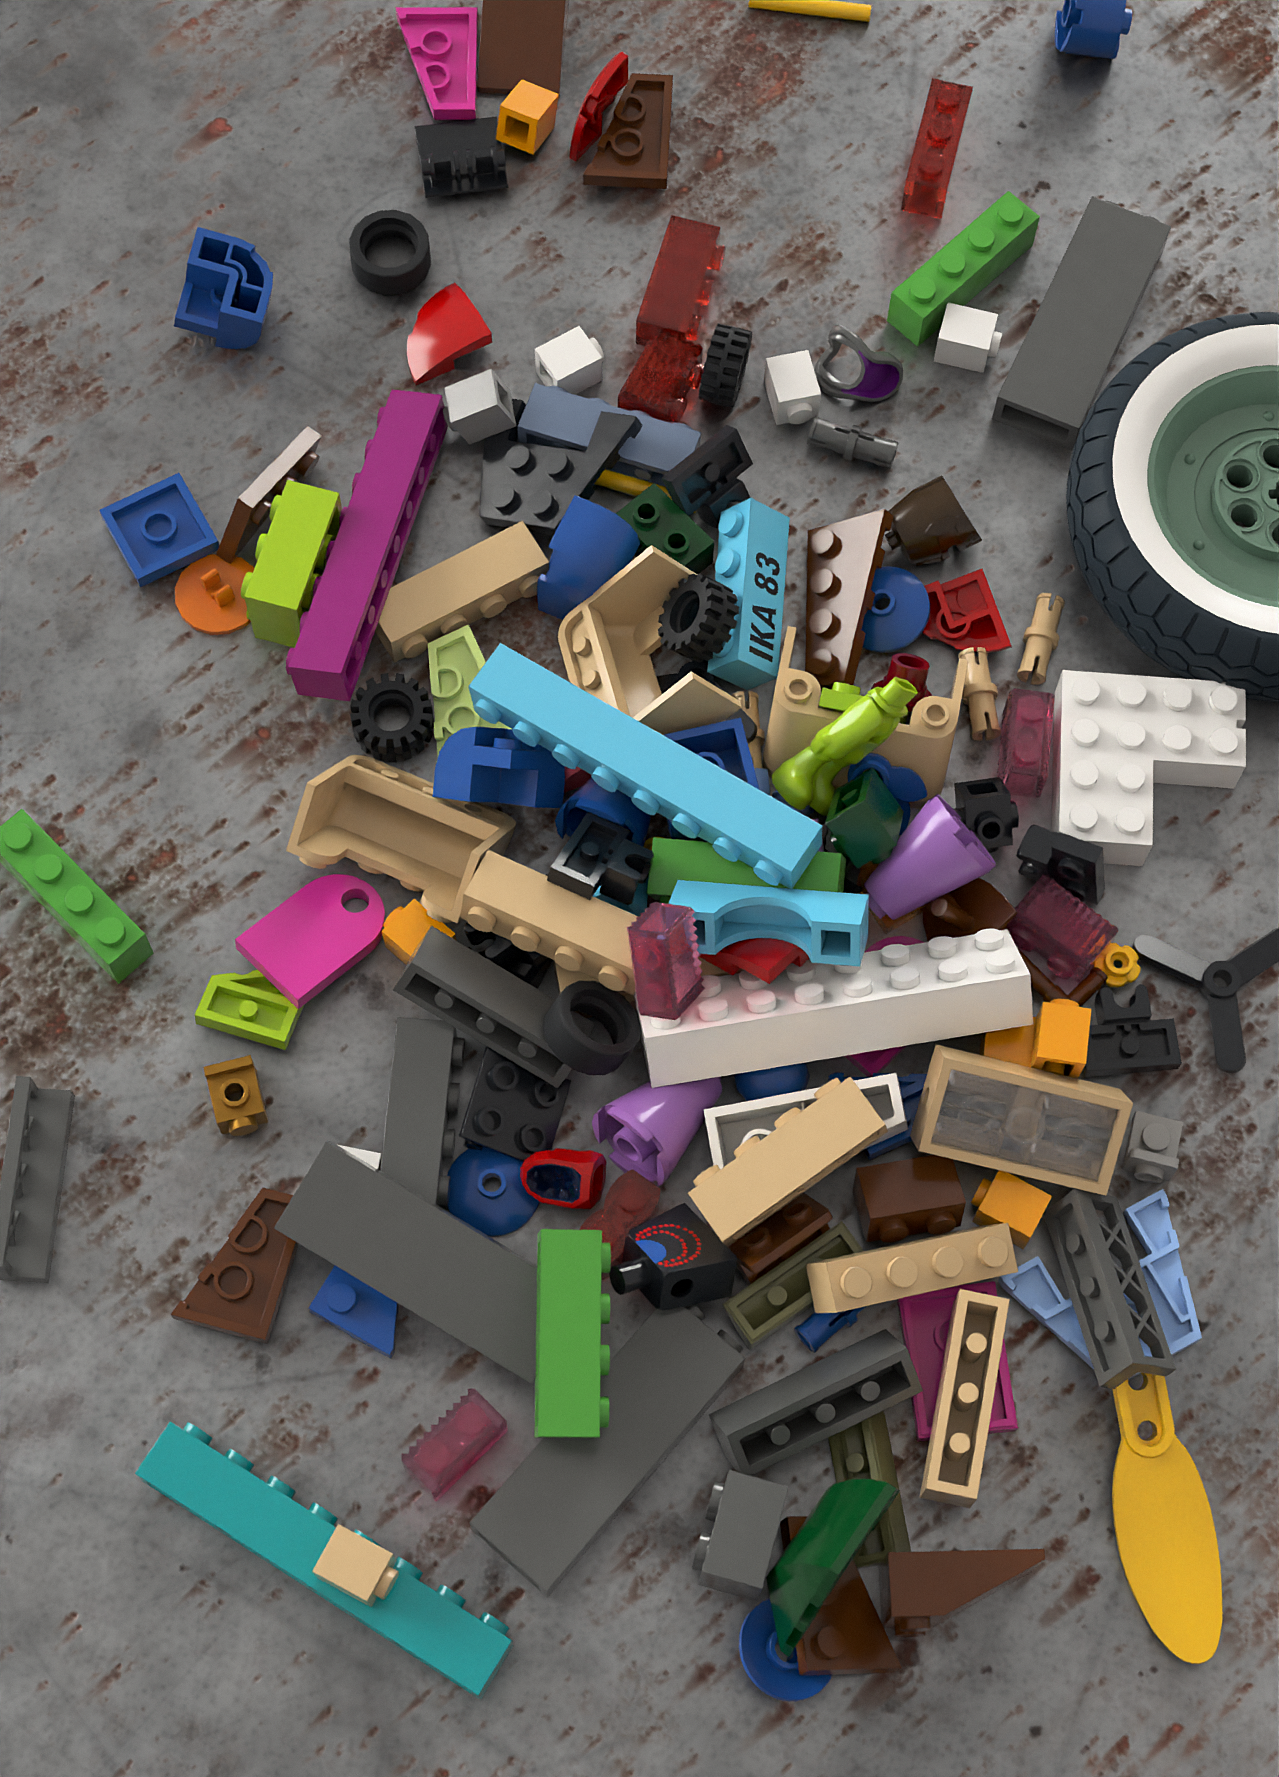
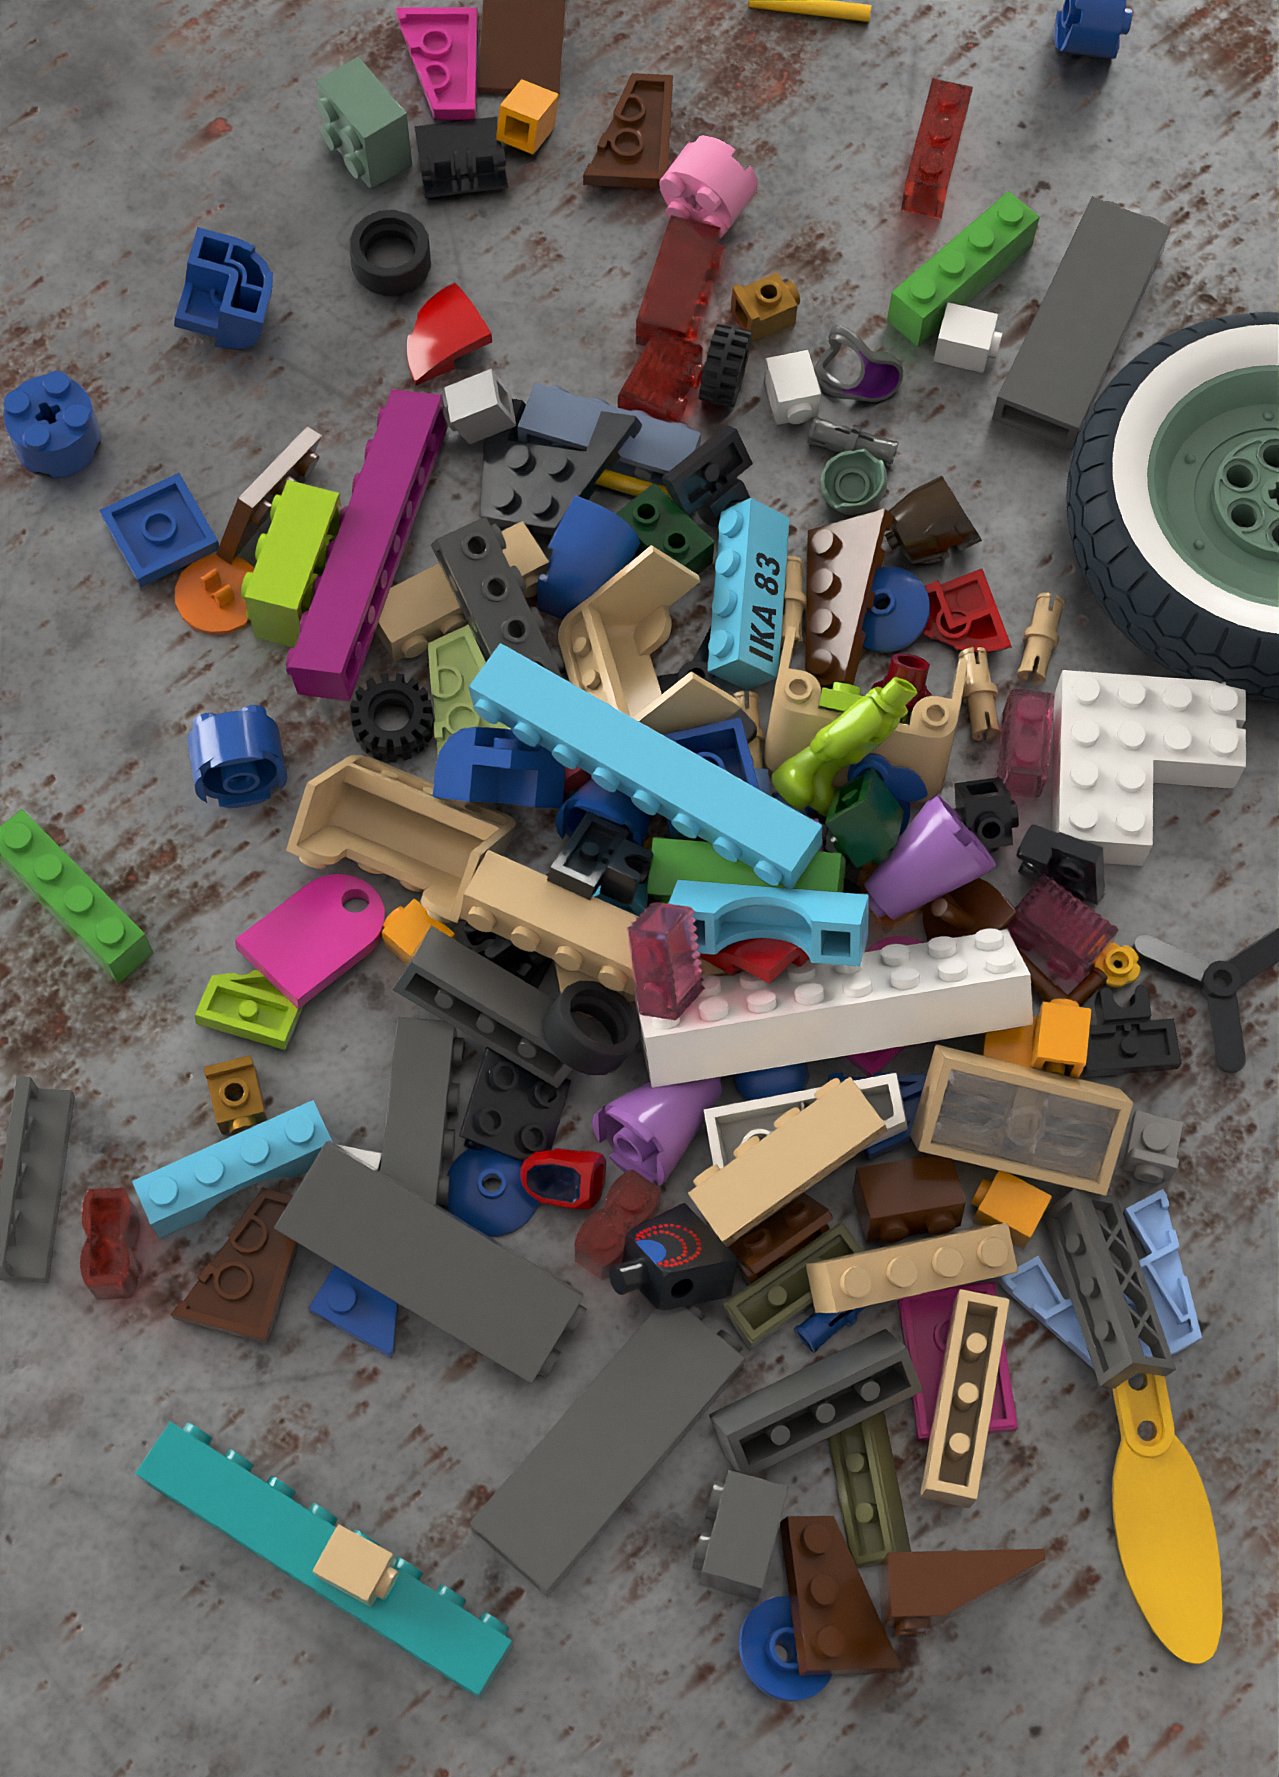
(52, 425): none -> blue brick
(112, 1232): none -> clear red brick
(195, 1184): none -> medium azure arch
(236, 756): none -> blue brick
(363, 123): none -> sand green brick
(454, 1444): clear pink brick -> none
(492, 594): none -> dark grey brick
(570, 361): white brick -> none
(570, 1334): bright green brick -> none
(600, 95): red brick -> none
(698, 618): black tyre -> none
(708, 184): none -> bright pink brick
(765, 305): none -> pearl gold brick
(794, 599): none -> tan pin
(822, 1553): dark green wedge -> none
(854, 482): none -> sand green hair

